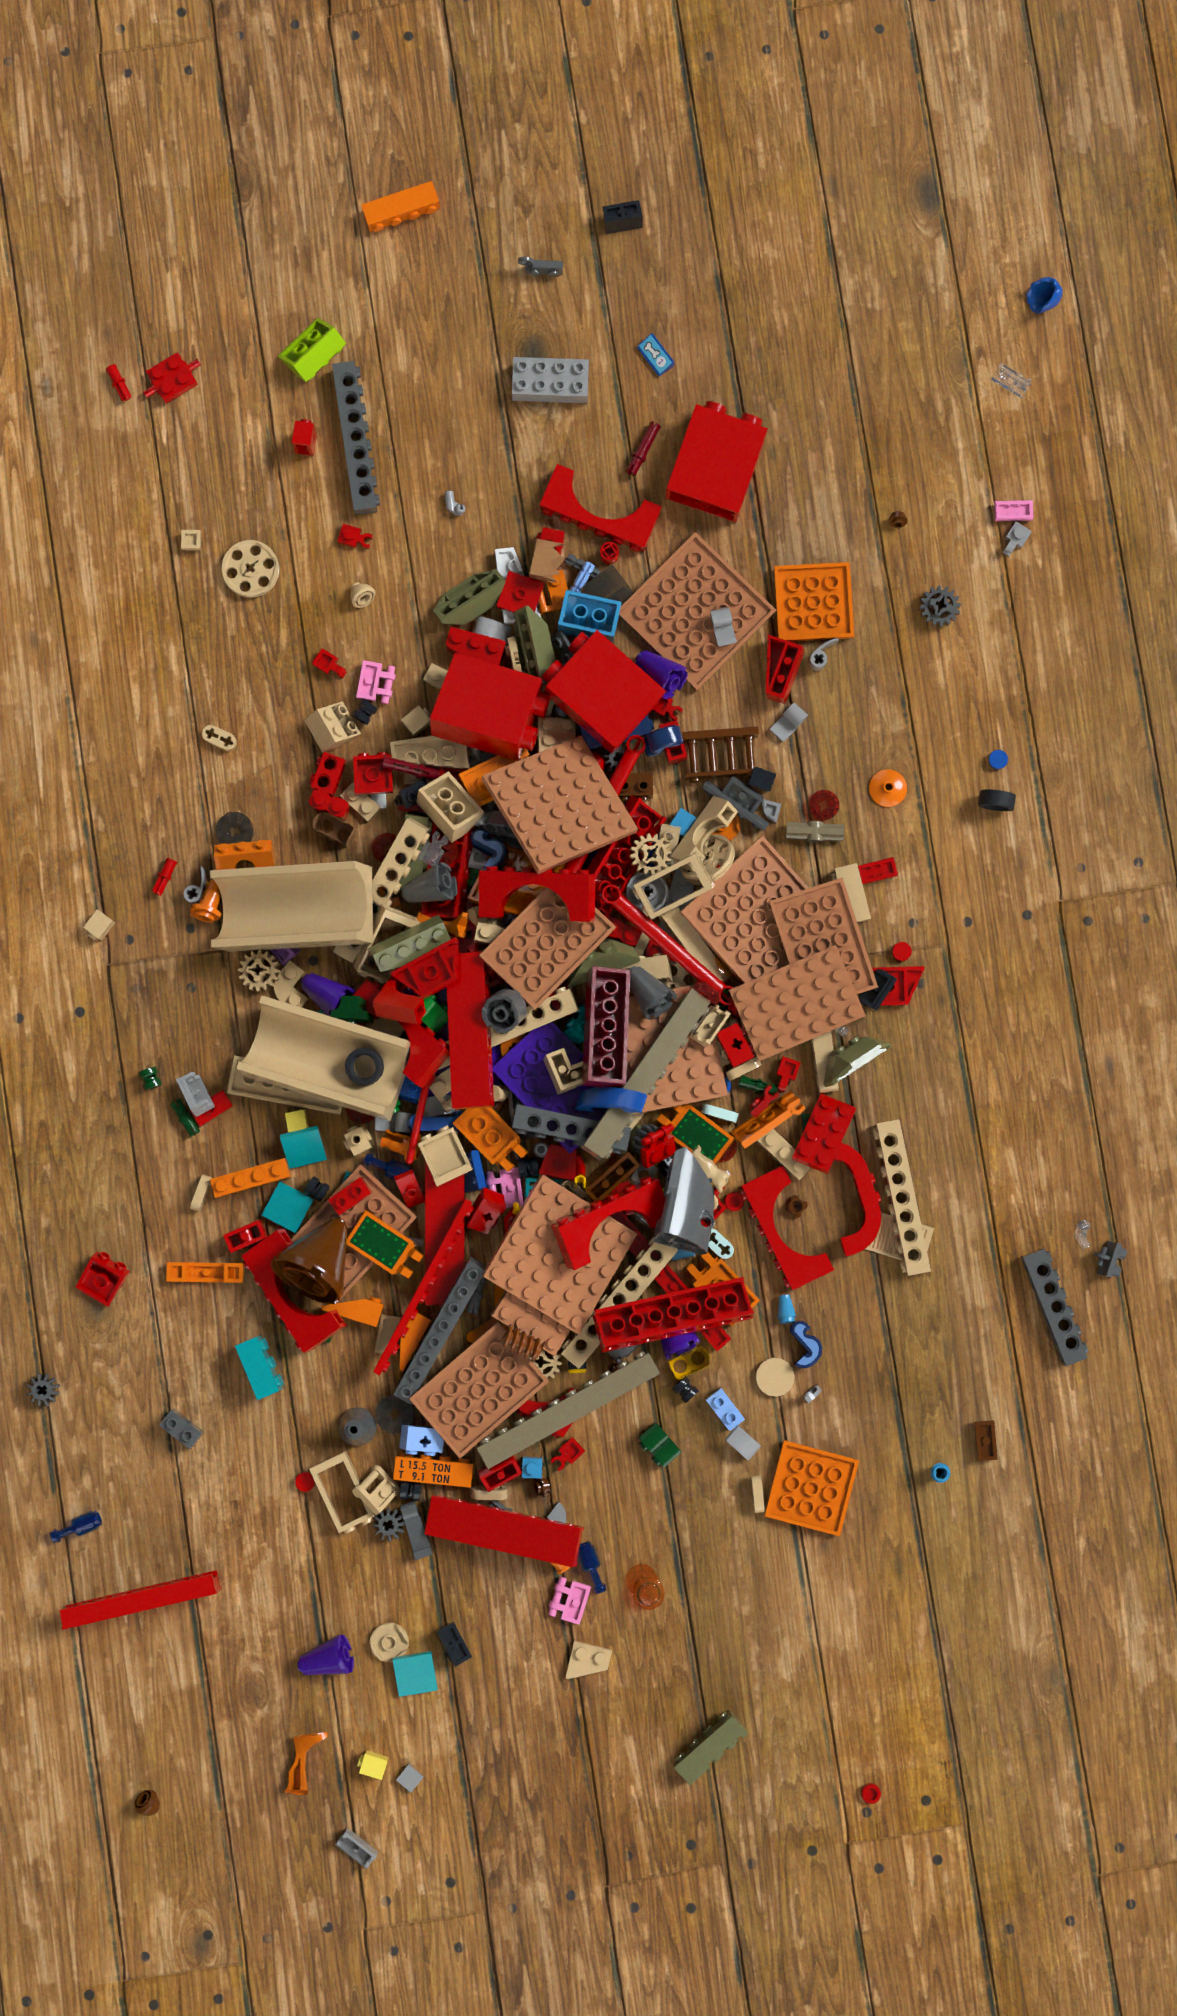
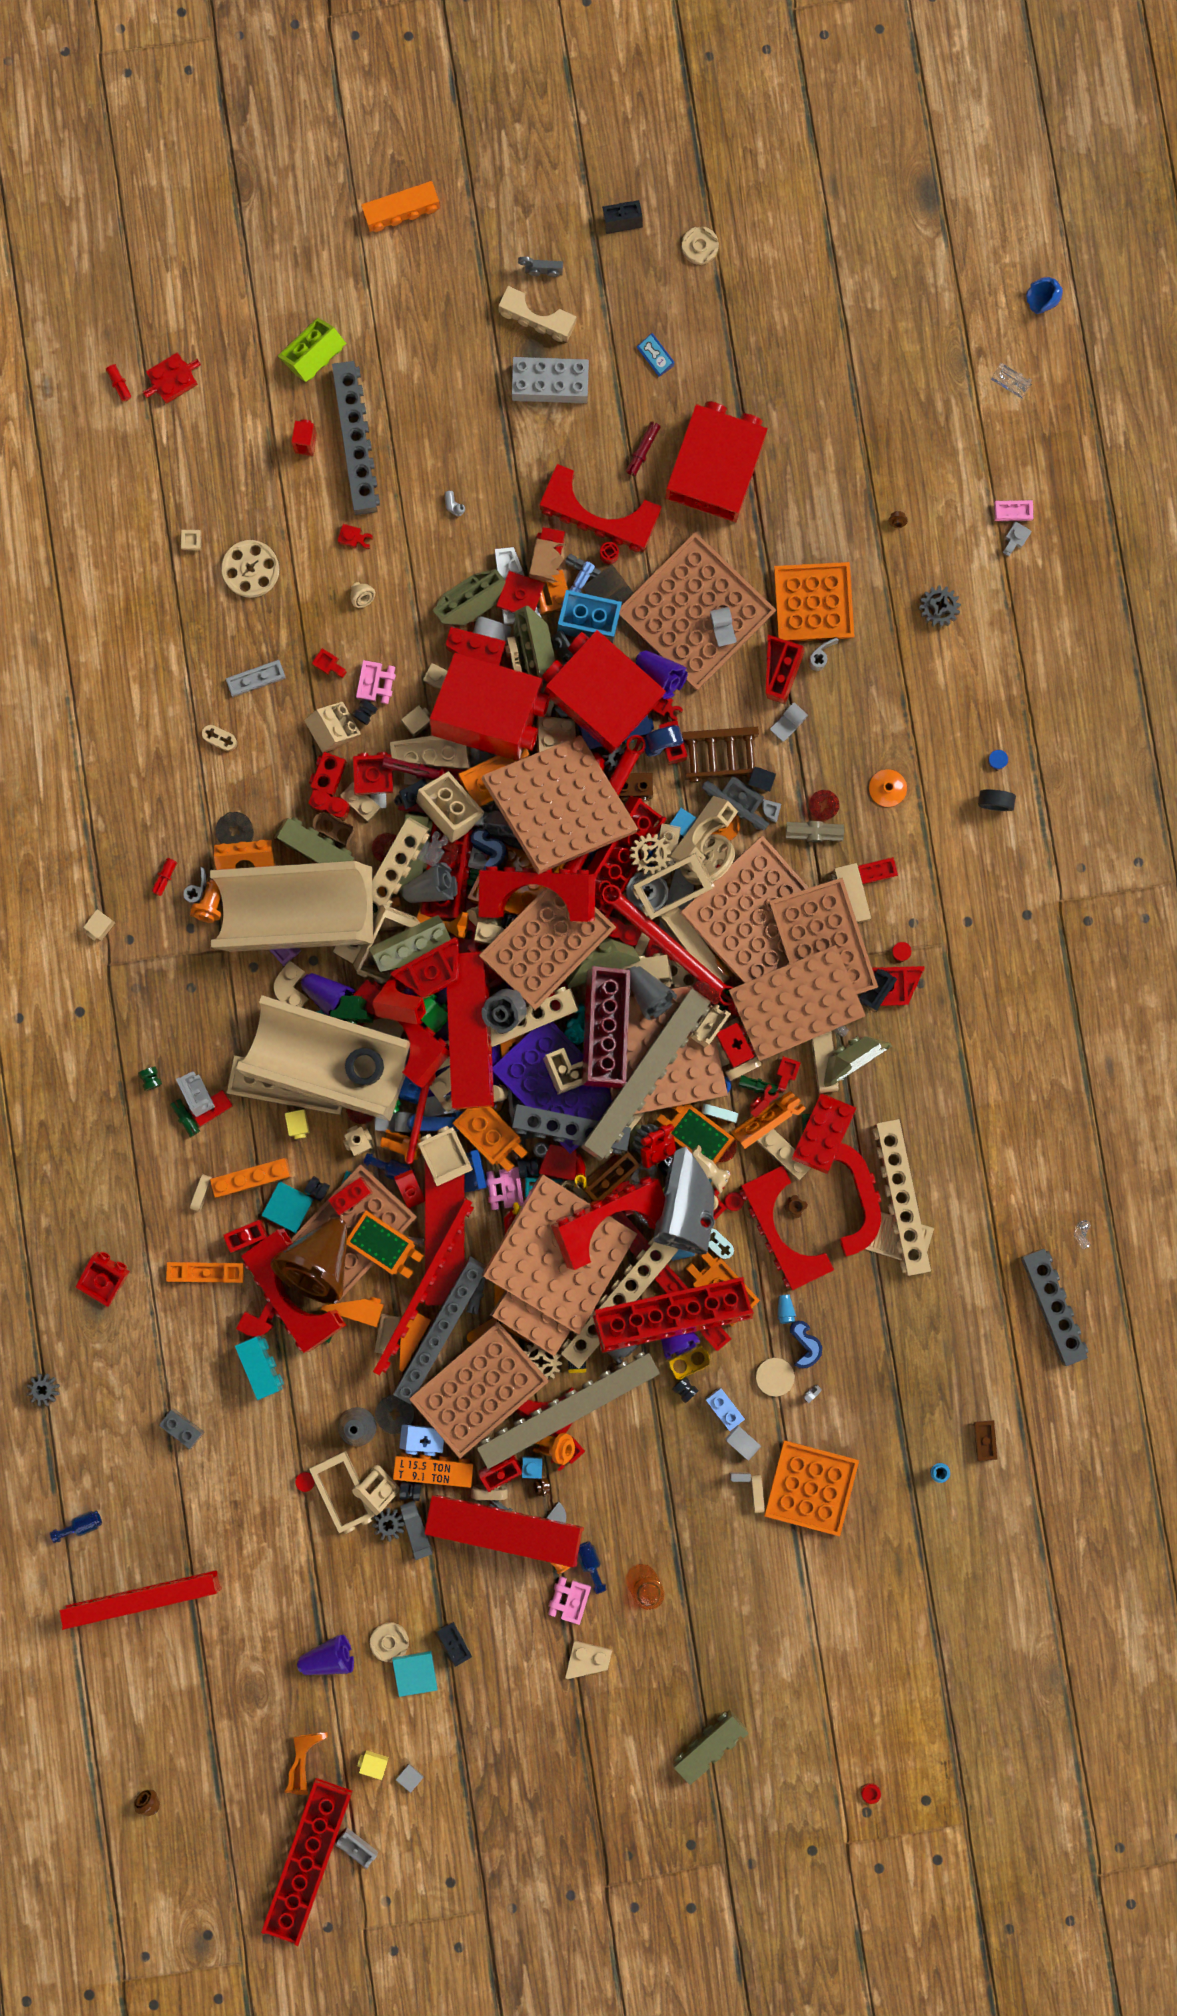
(255, 678): none -> light grey tile
(257, 1326): none -> red brick
(259, 963): tan gear -> none
(303, 1147): teal tile -> none
(307, 1861): none -> red tile
(309, 843): none -> olive wedge
(486, 1210): red brick -> none
(522, 1343): dark orange piece -> none
(557, 325): none -> tan arch
(559, 1447): none -> orange piece
(611, 1097): blue slope -> none
(659, 1445): dark green brick -> none
(700, 245): none -> tan tile
(740, 1476): none -> light grey tile
(1108, 1257): dark grey hips -> none

